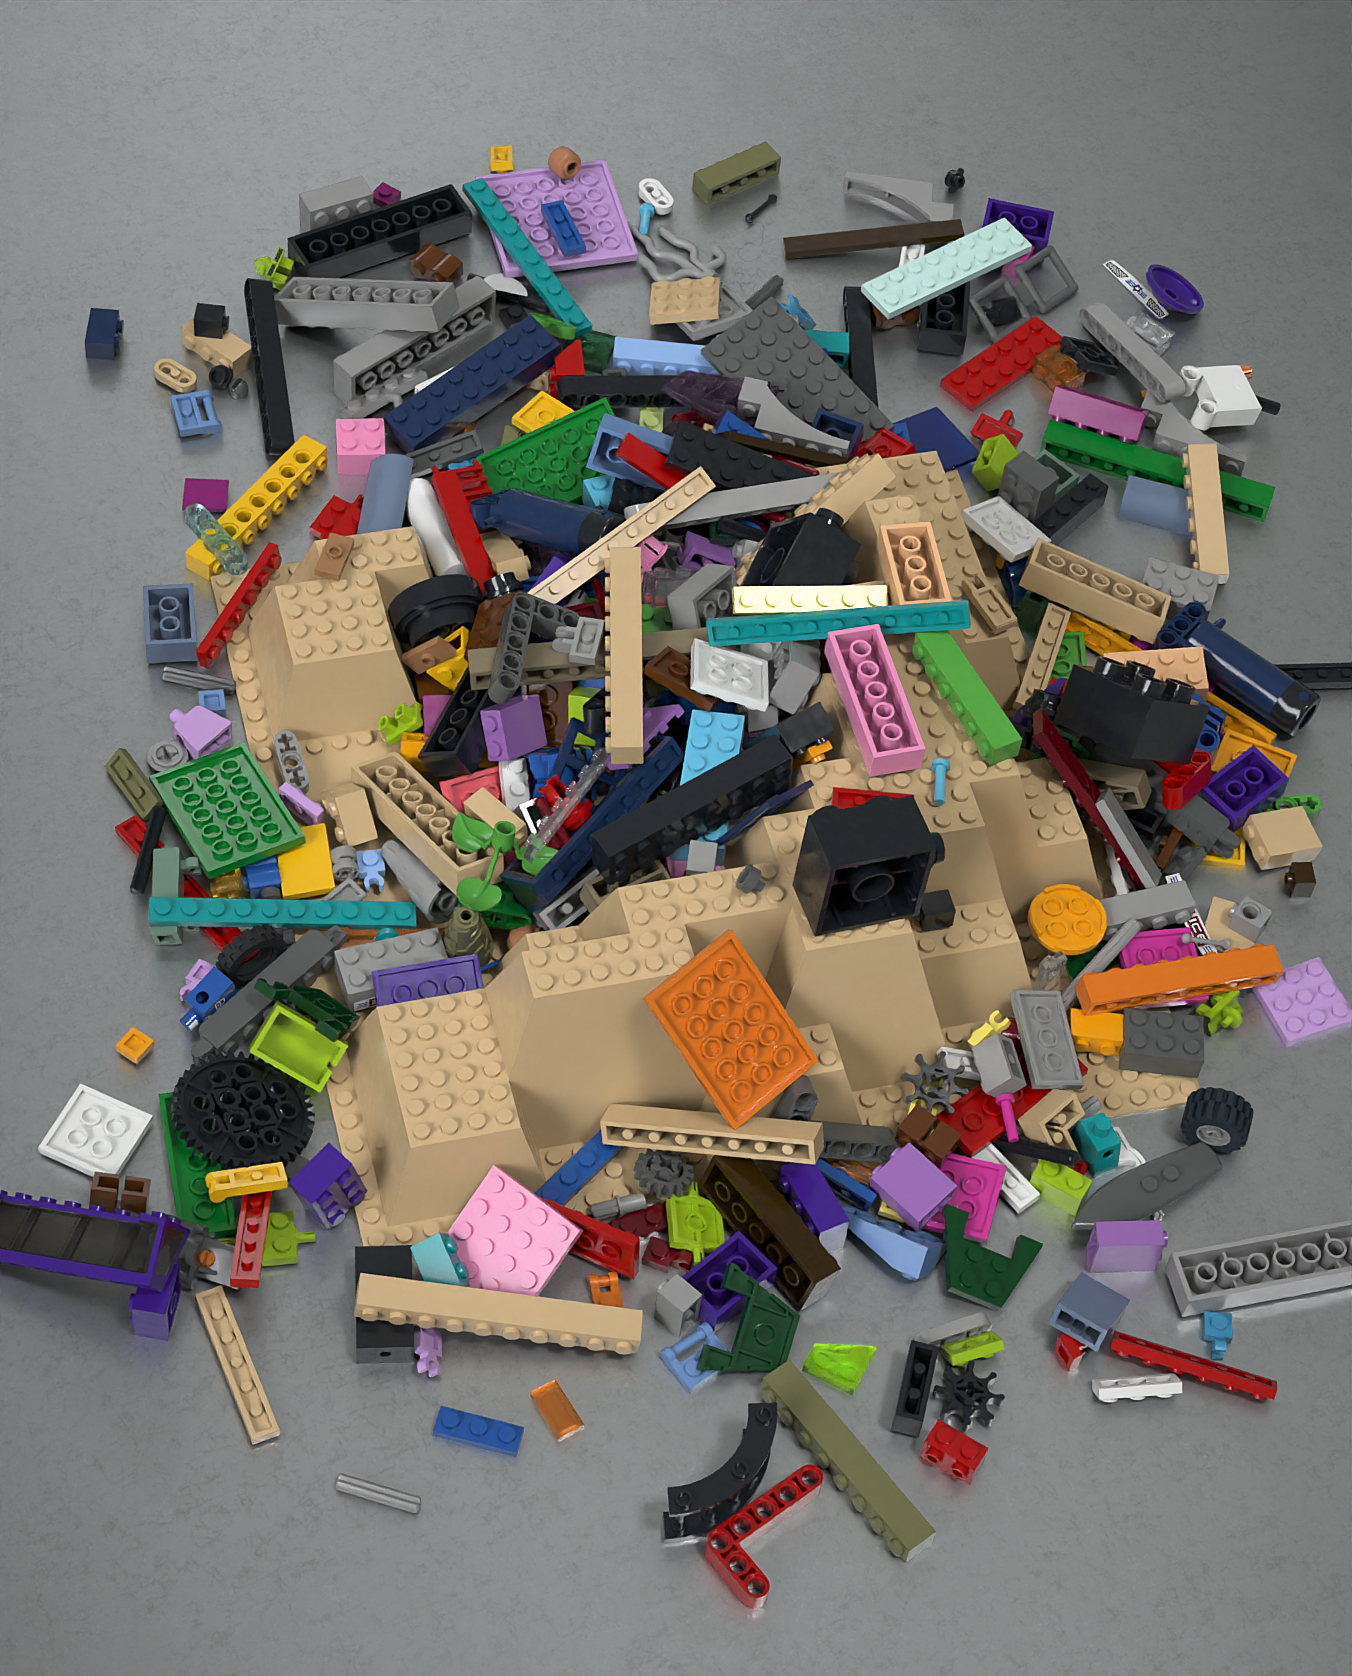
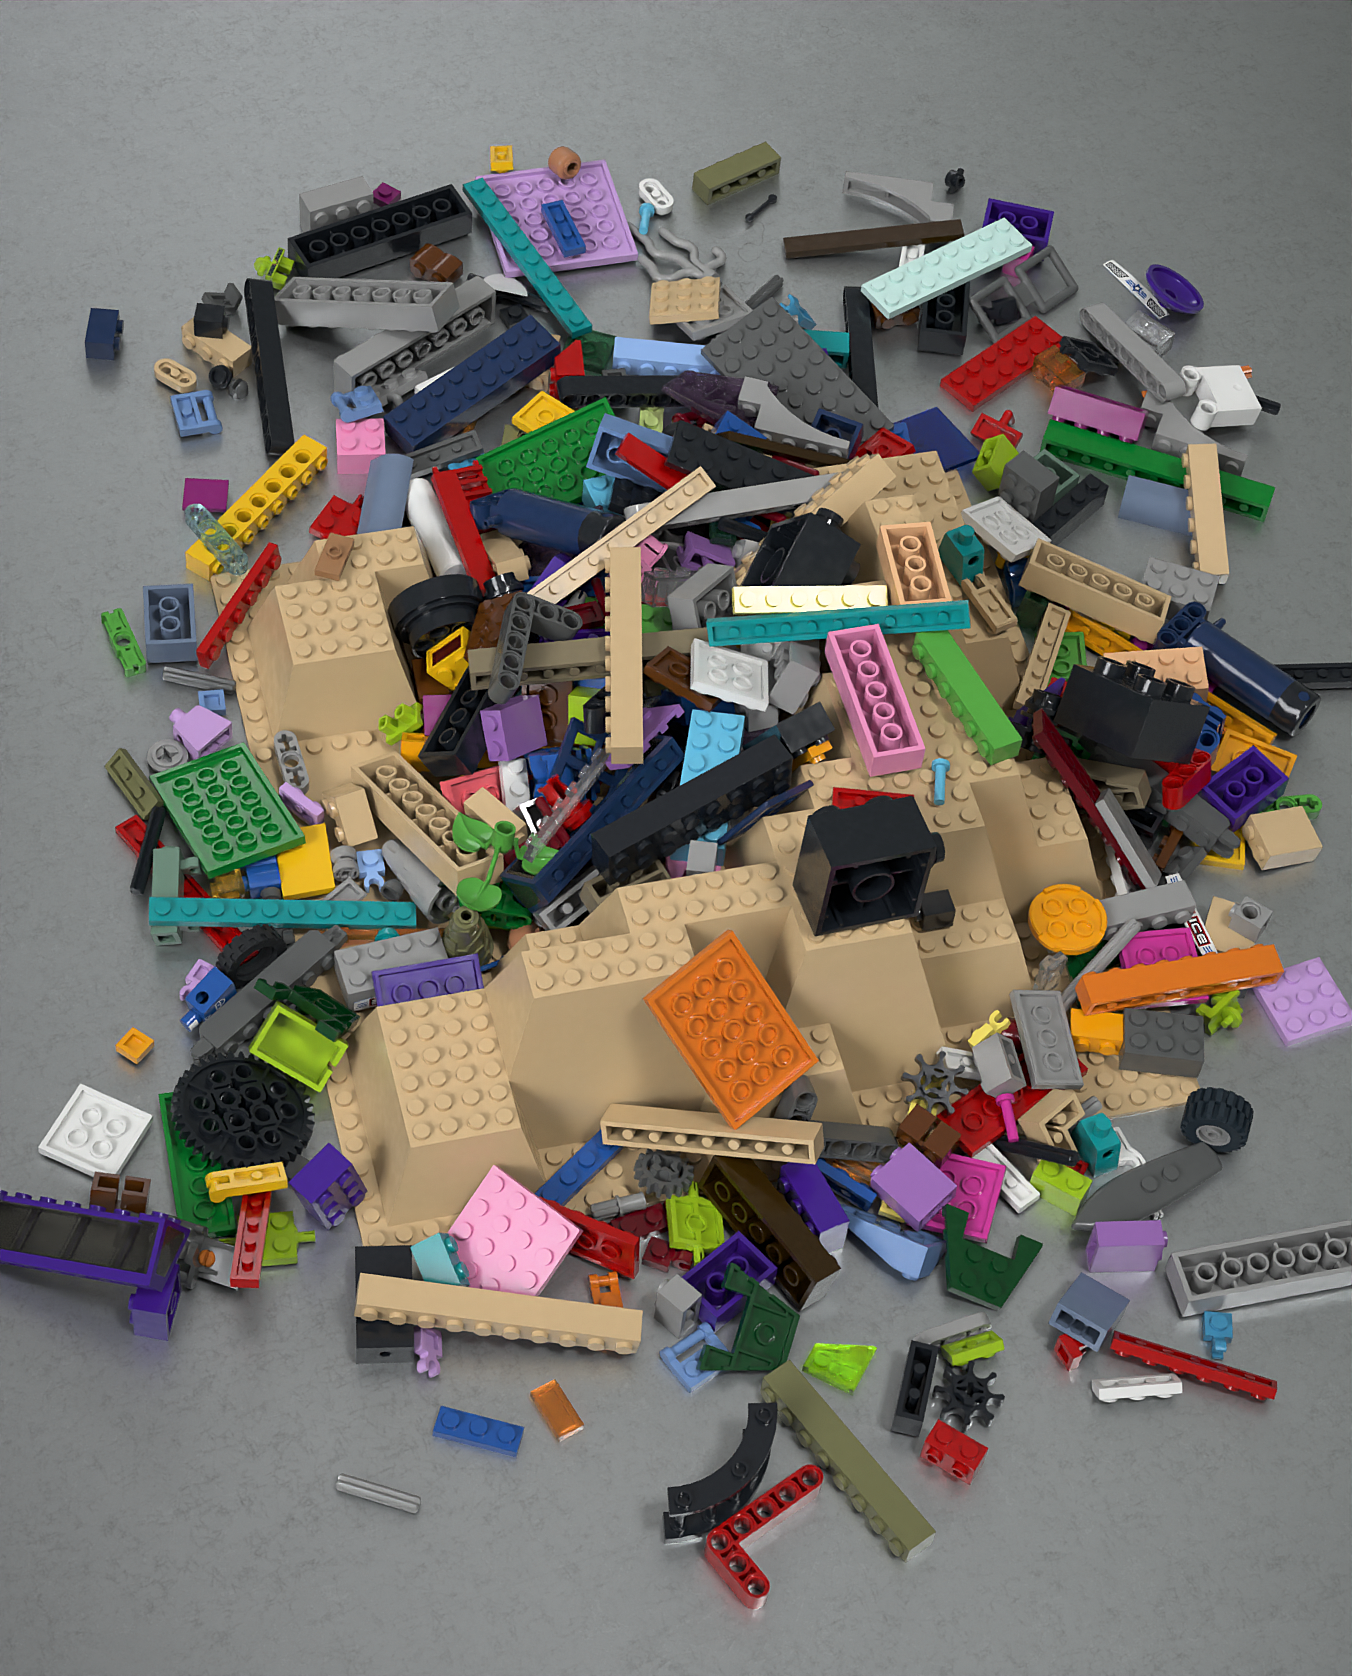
(129, 655): none -> bright green piece
(230, 298): none -> dark grey bracket
(237, 1365): tan plate -> none
(364, 402): none -> medium blue plate
(392, 890): none -> dark grey hinge
(428, 654): medium nougat plate -> none
(555, 326): bright green beam -> none
(581, 641): light grey hinge -> none
(749, 880): dark grey tile -> none
(962, 553): none -> teal torso
(1224, 944): light grey hinge -> none
(1300, 879): dark brown plate -> none

